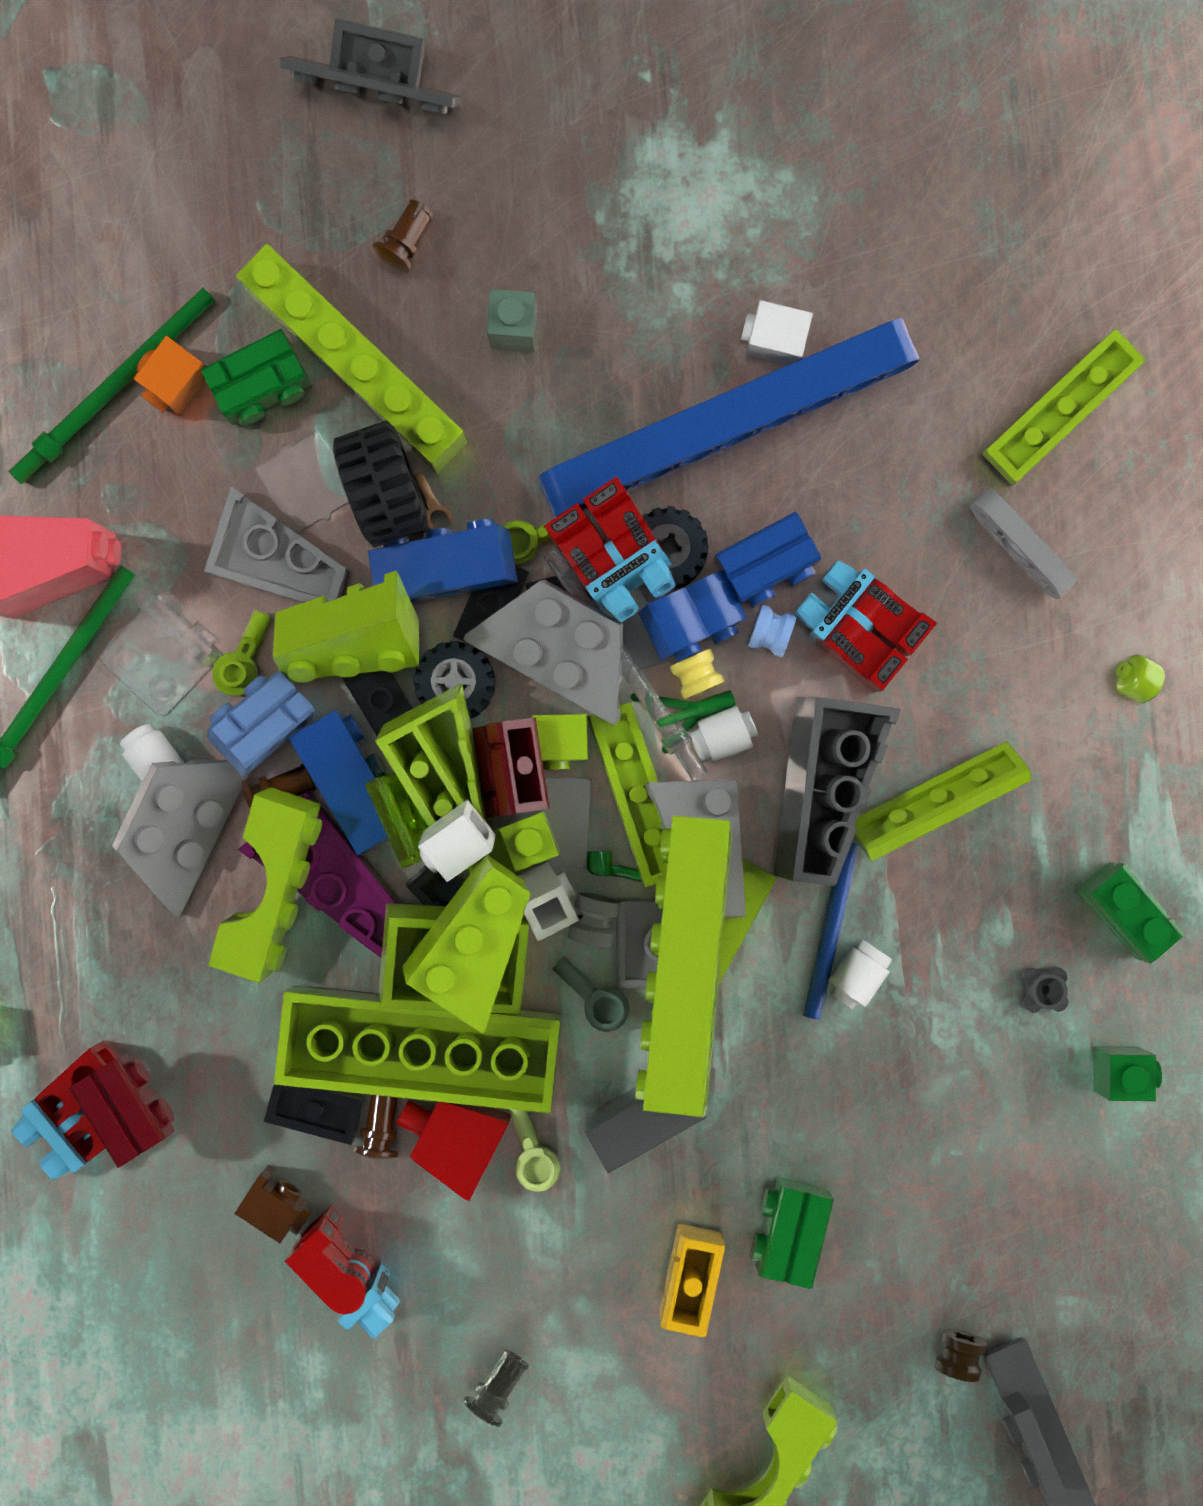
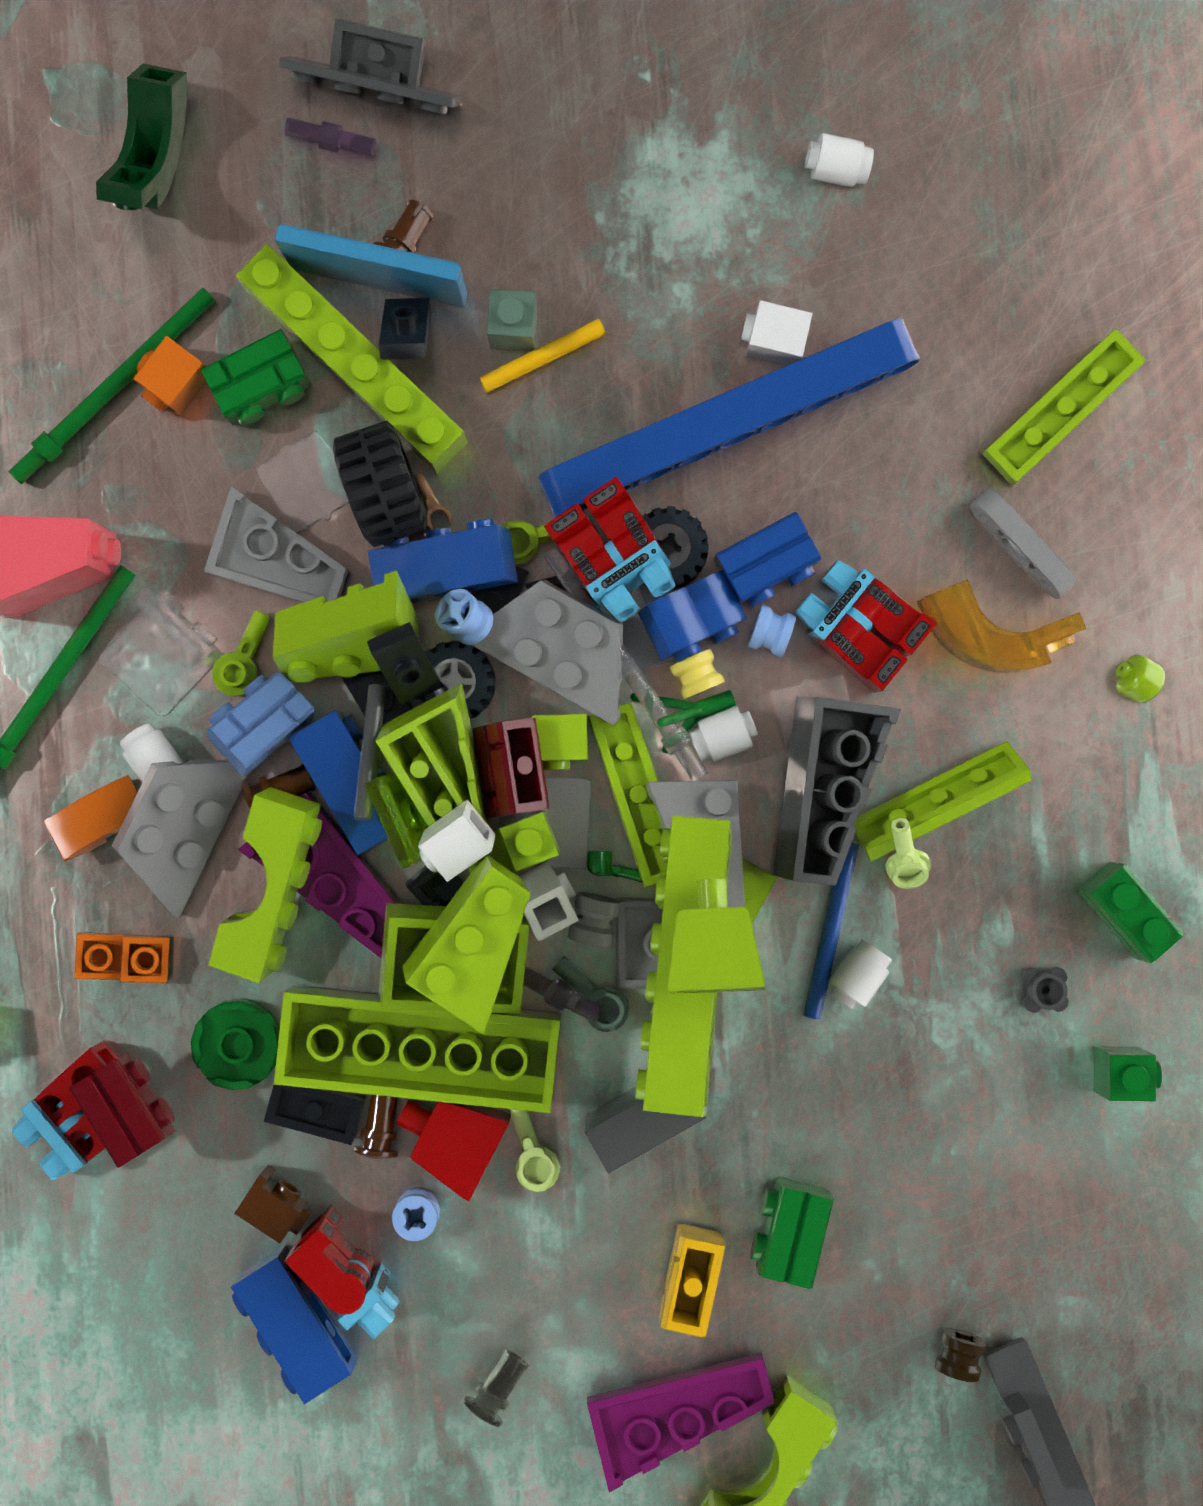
(91, 818): none -> orange slope
(122, 957): none -> orange slope
(151, 140): none -> dark green arch
(236, 1044): none -> green tile
(293, 1326): none -> blue brick
(330, 136): none -> clear purple bar
(369, 751): none -> dark grey bar
(372, 265): none -> dark azure tile
(405, 328): none -> black plate
(405, 663): none -> black plate
(421, 1205): none -> light blue wheel
(464, 616): none -> light blue wheel
(542, 355): none -> yellow bar
(561, 995): none -> bar
(673, 1413): none -> magenta wing
(714, 946): none -> lime torso
(839, 160): none -> white brick
(907, 865): none -> yellowish green plate
(980, 643): none -> clear yellow arch

